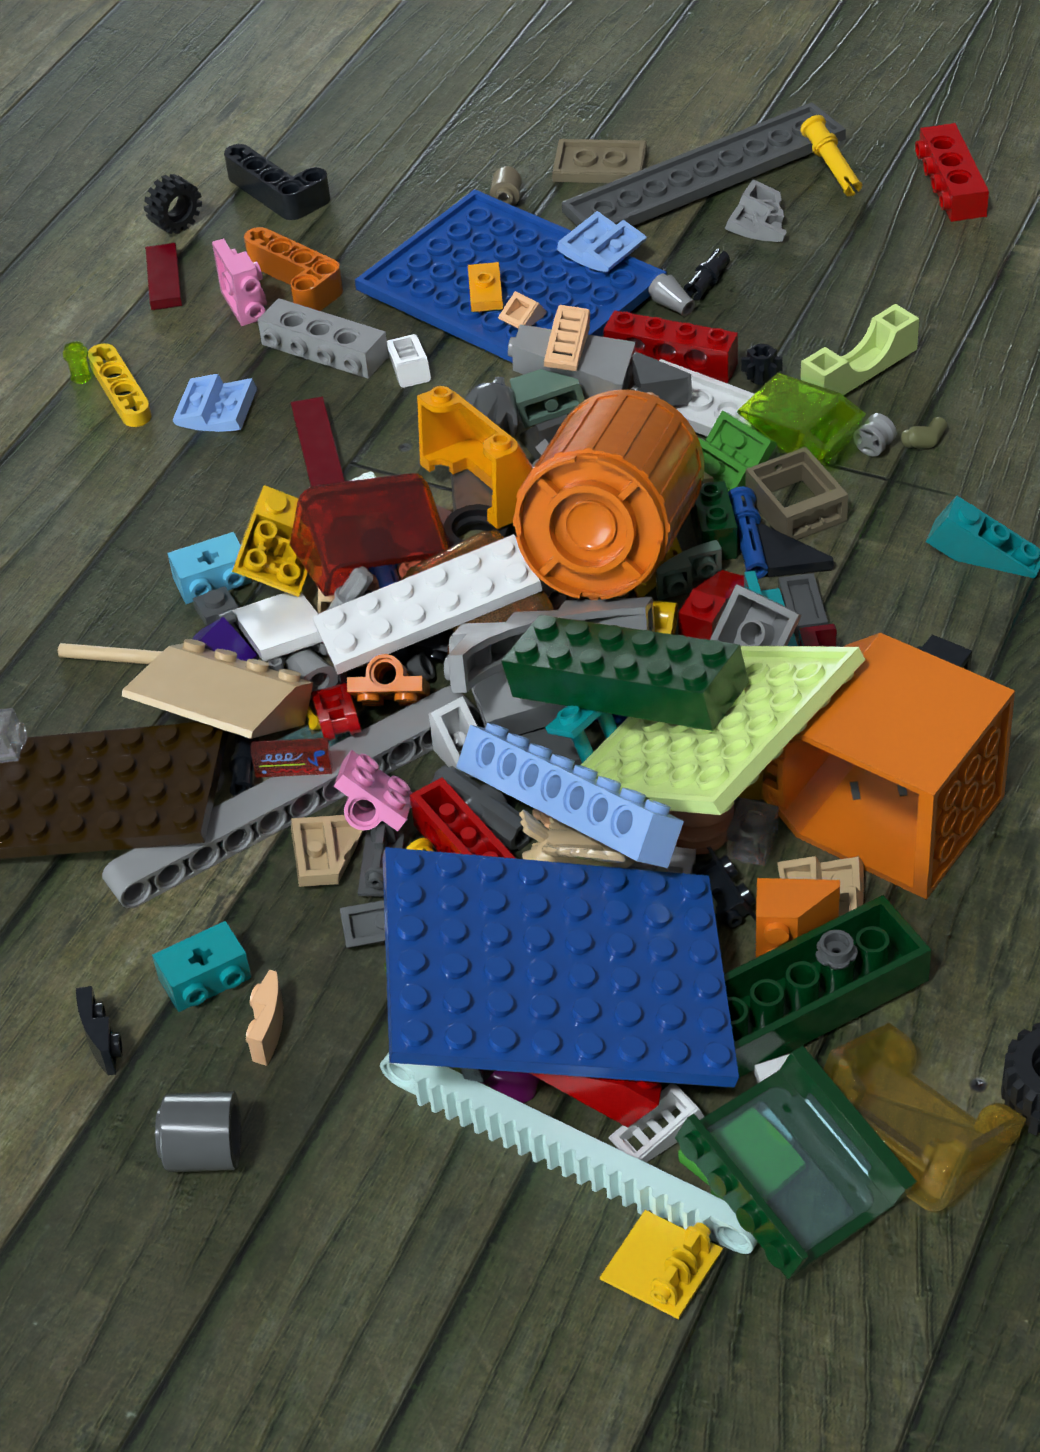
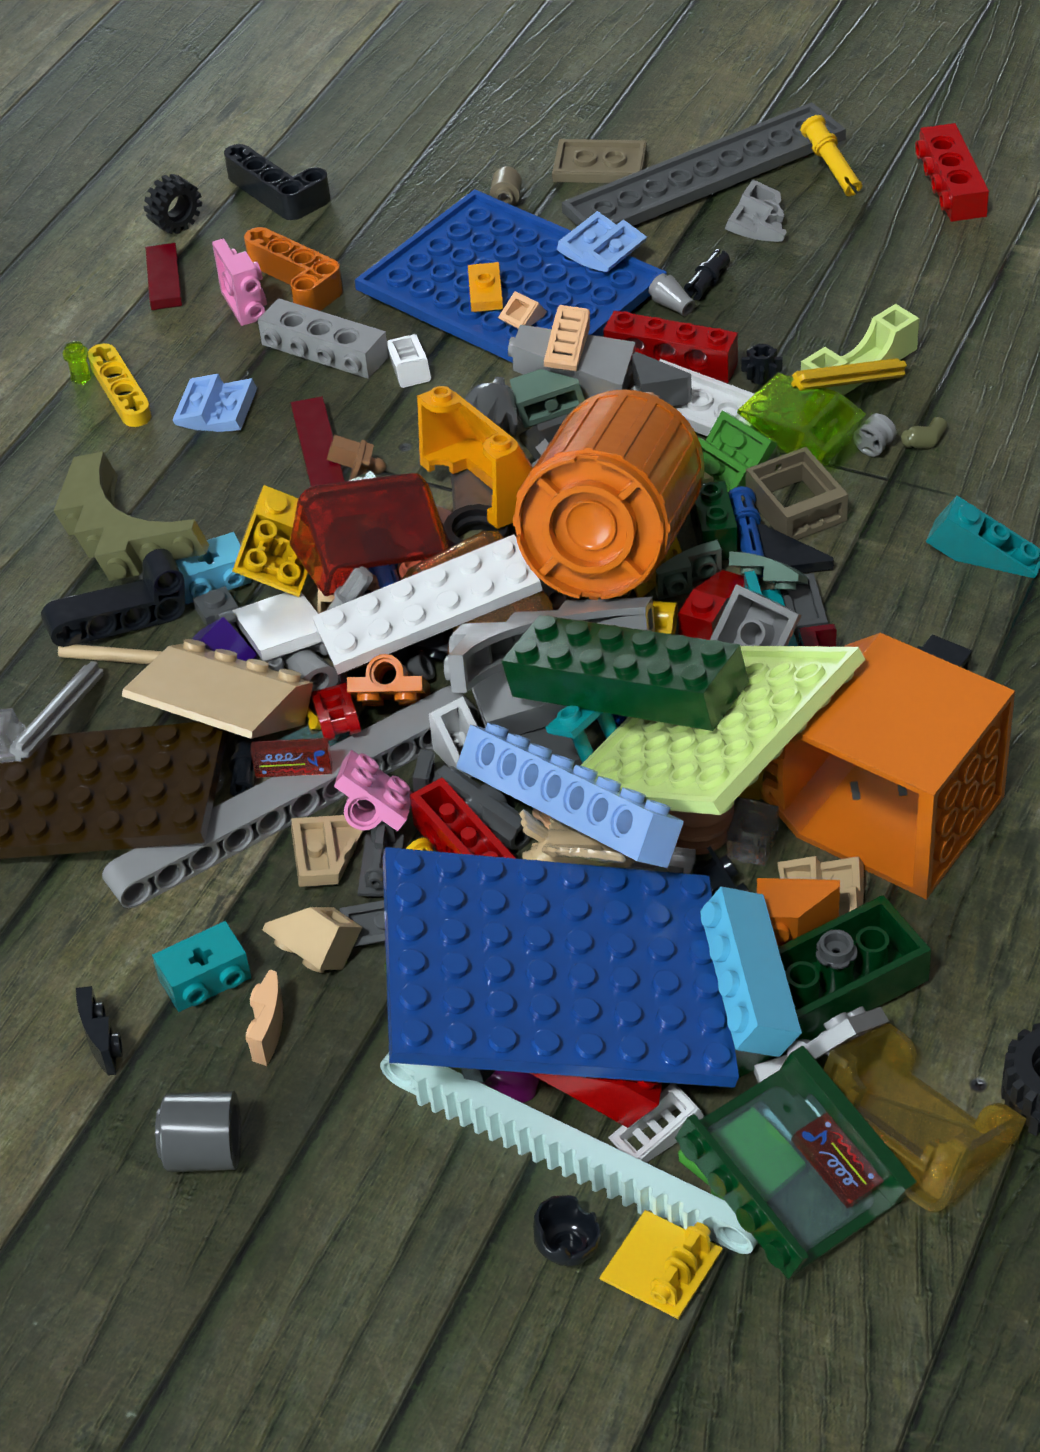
(56, 711): none -> light grey axle
(108, 534): none -> olive arch
(122, 607): none -> black beam
(317, 935): none -> tan slope
(355, 455): none -> medium nougat piece
(424, 769): none -> dark grey tile
(566, 1231): none -> black hair
(750, 972): none -> medium azure brick
(775, 572): none -> sand green slope
(837, 1160): none -> clear red tile
(842, 1030): none -> light grey plate
(848, 374): none -> yellow axle

